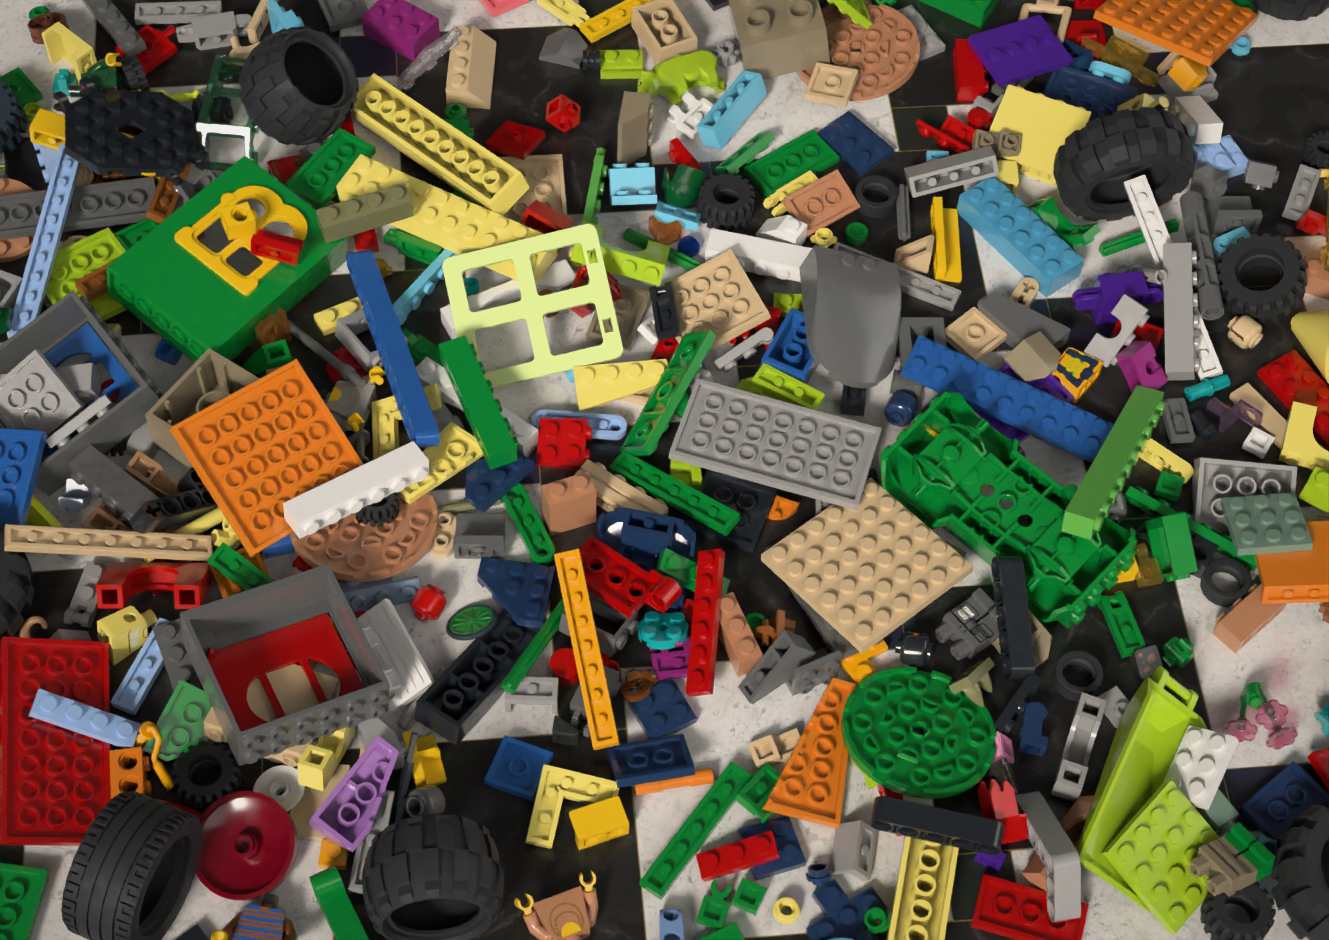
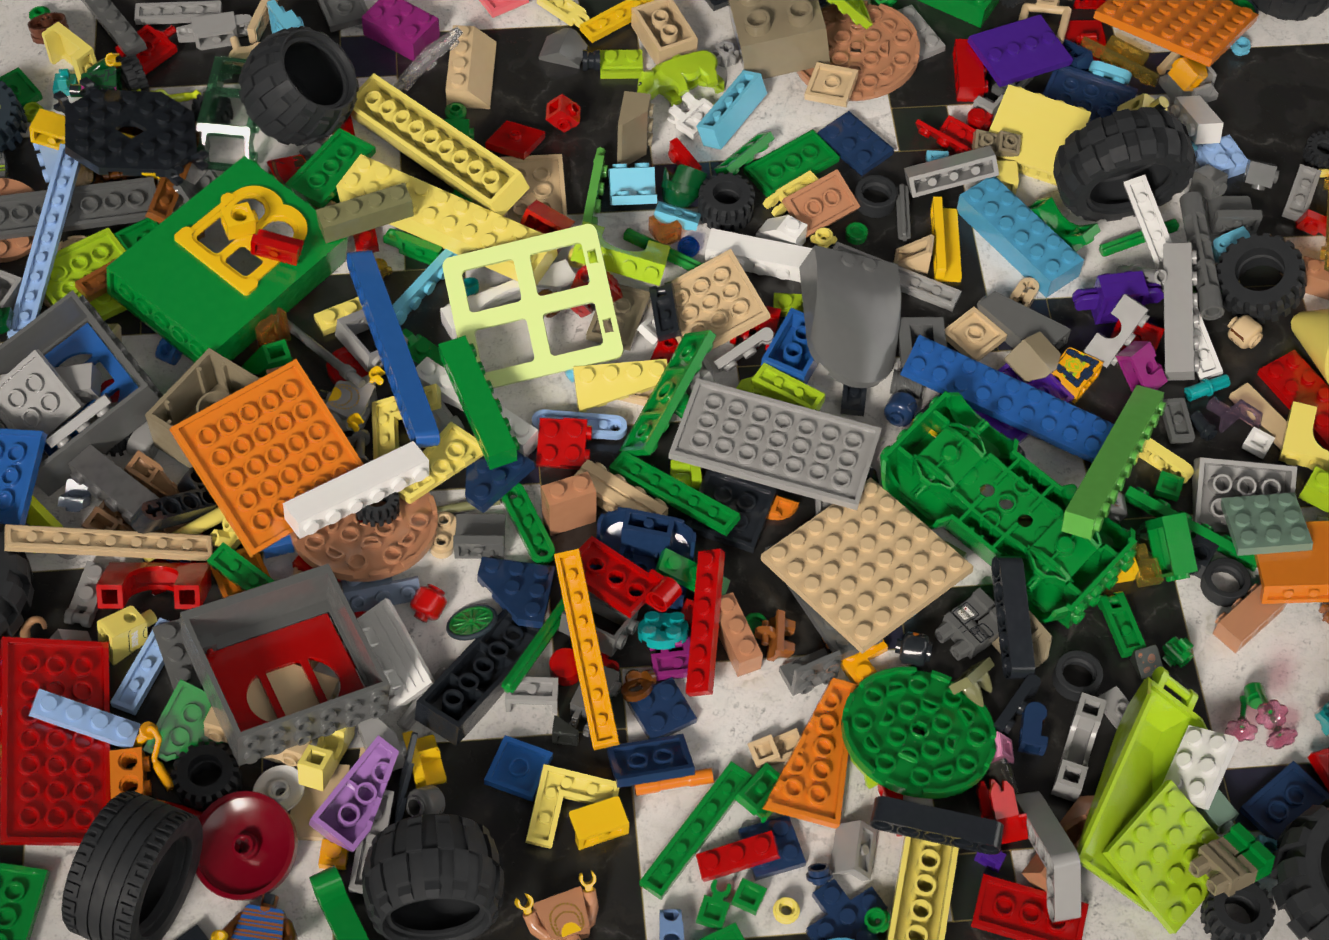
(776, 666): dark grey slope -> none

